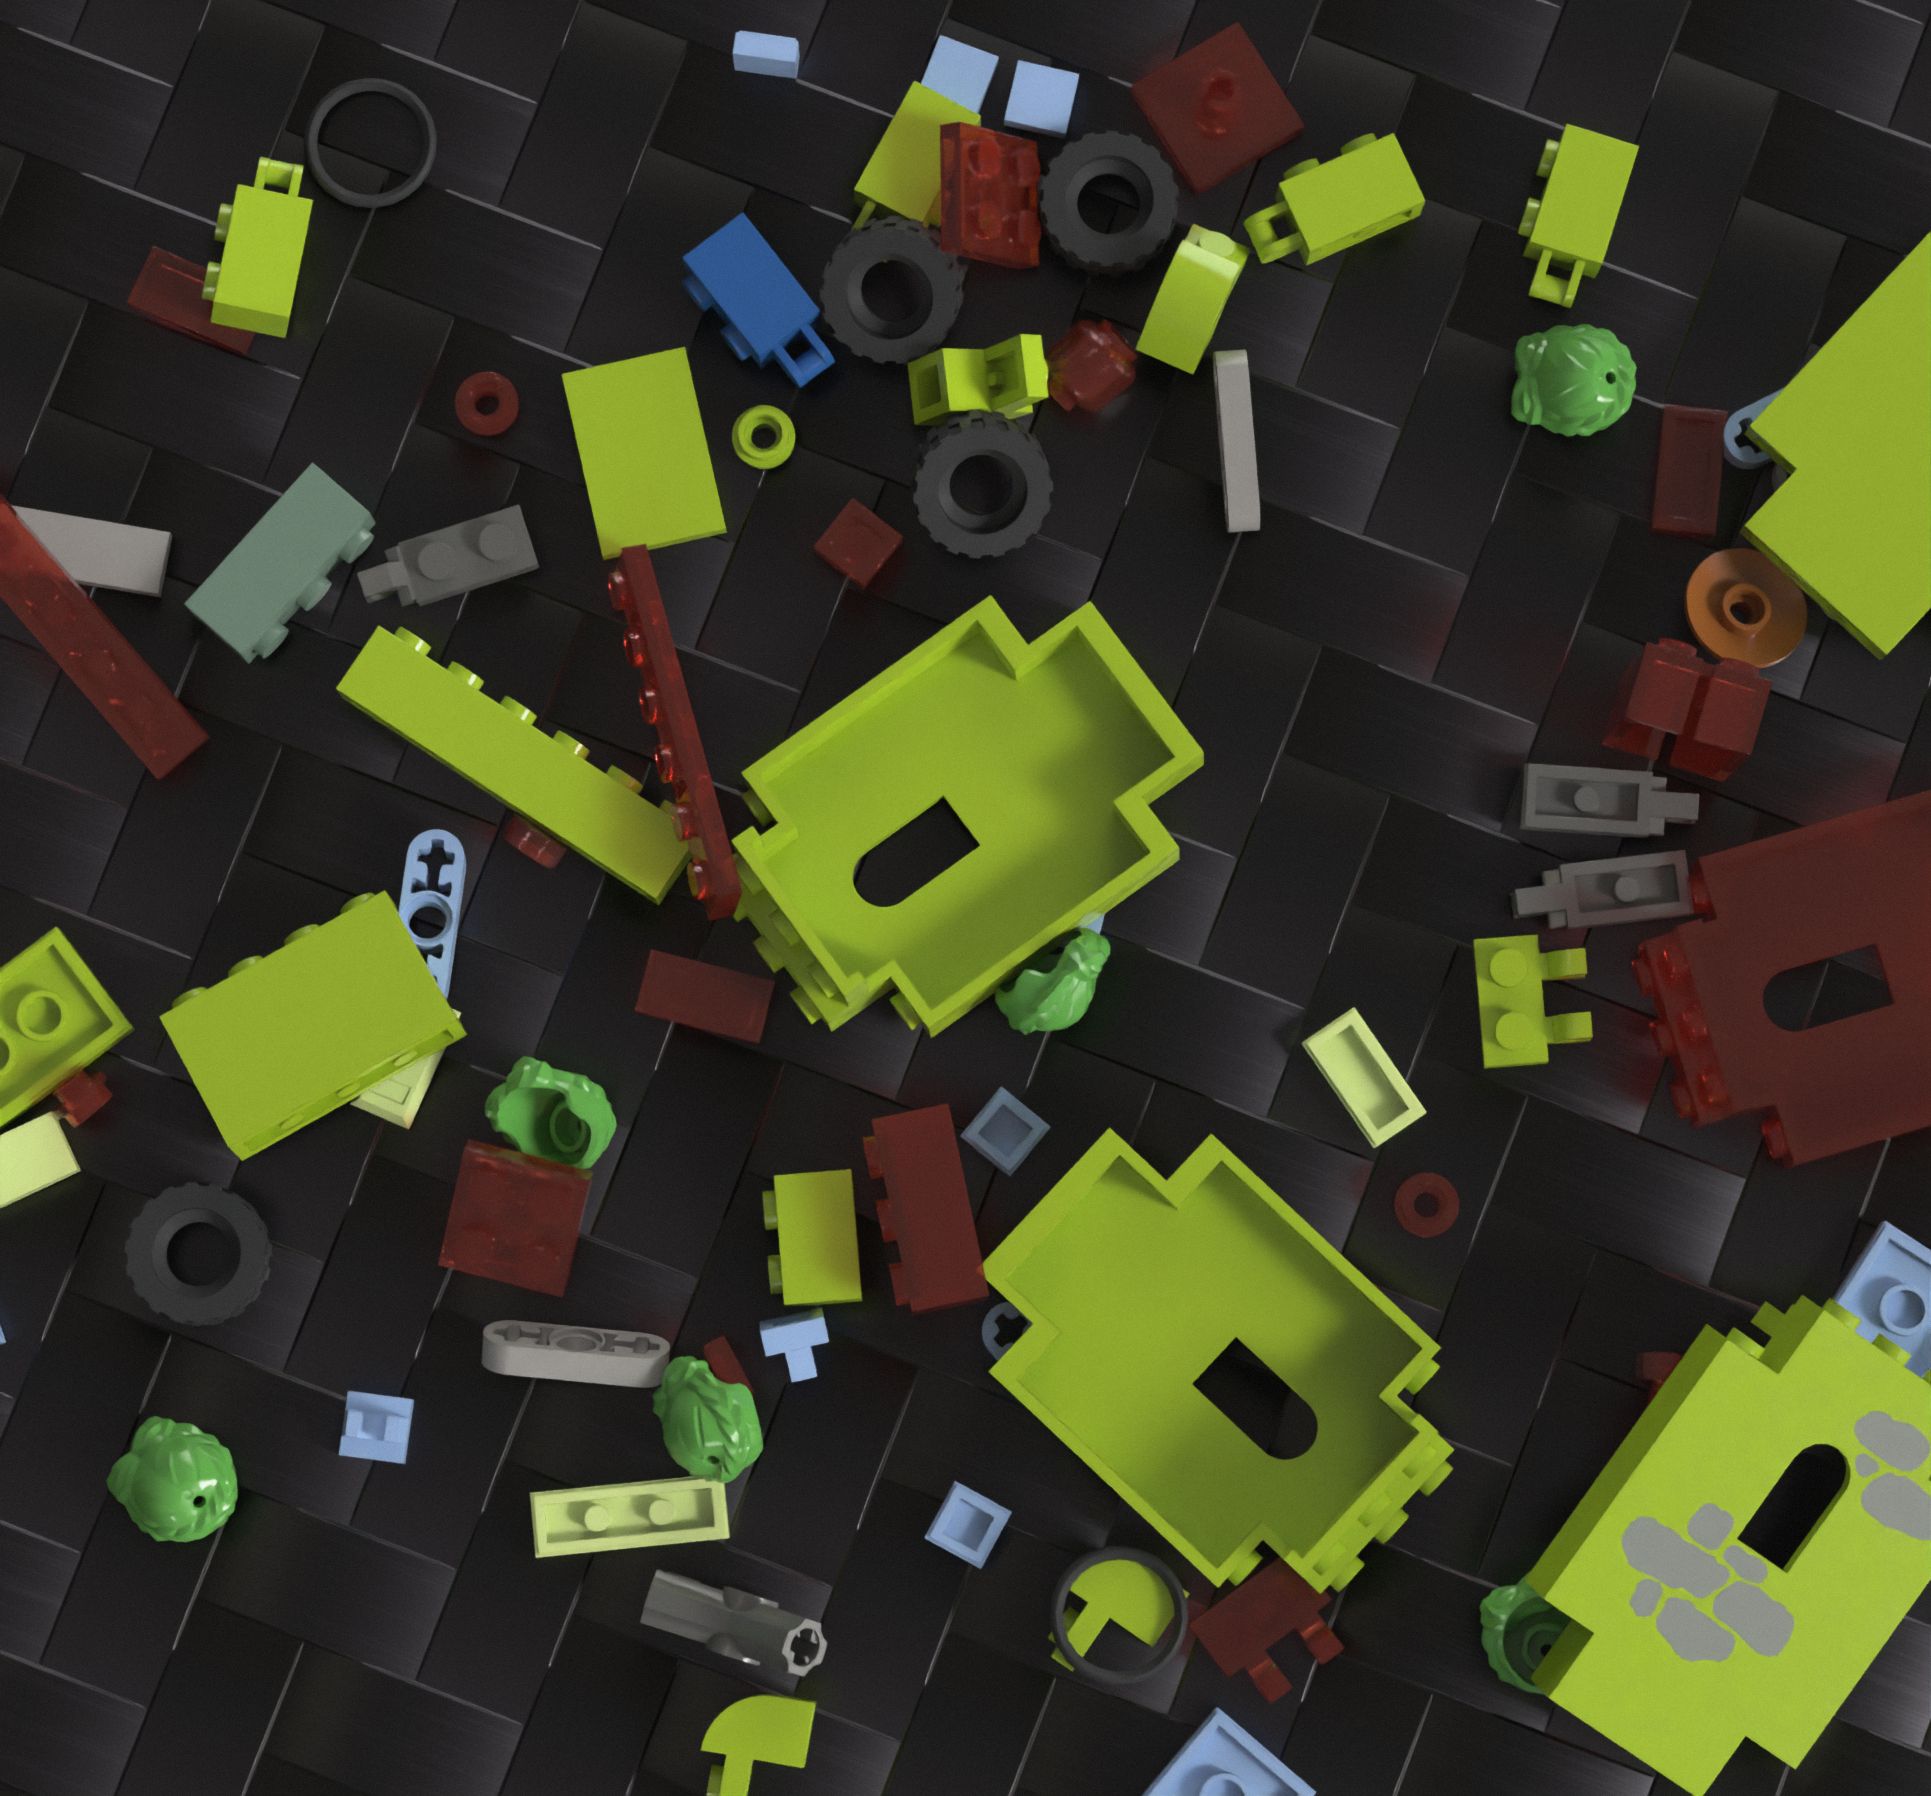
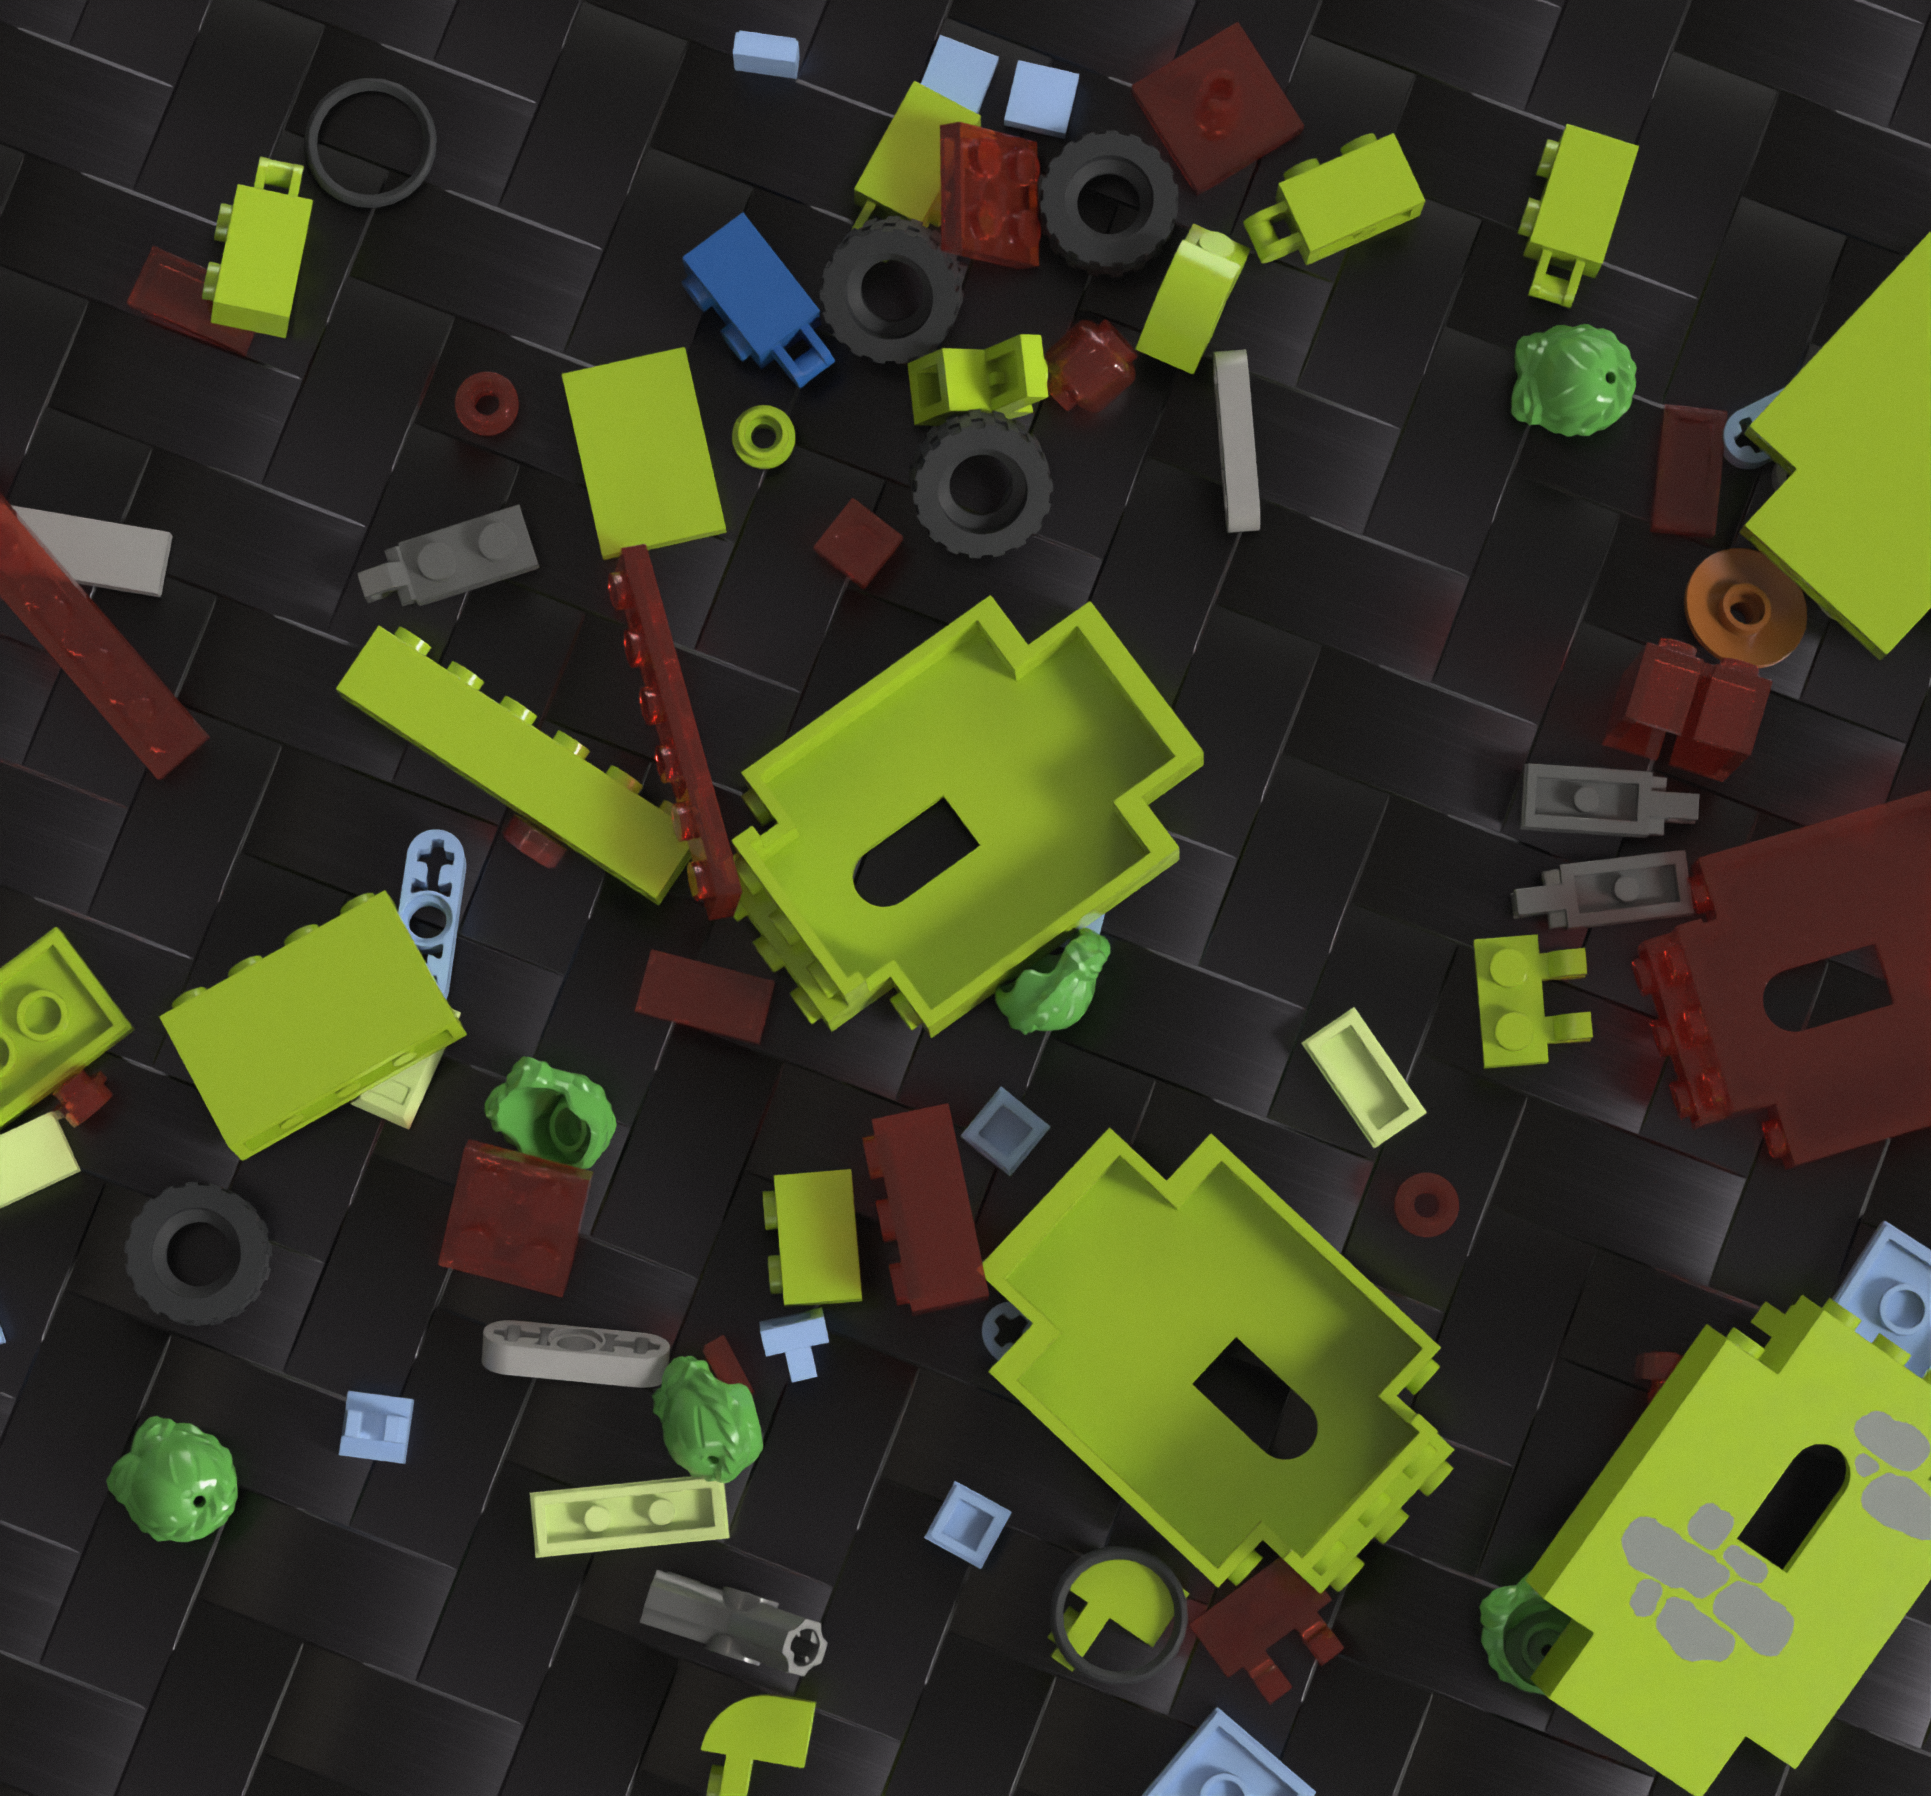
(282, 564): sand green brick -> none

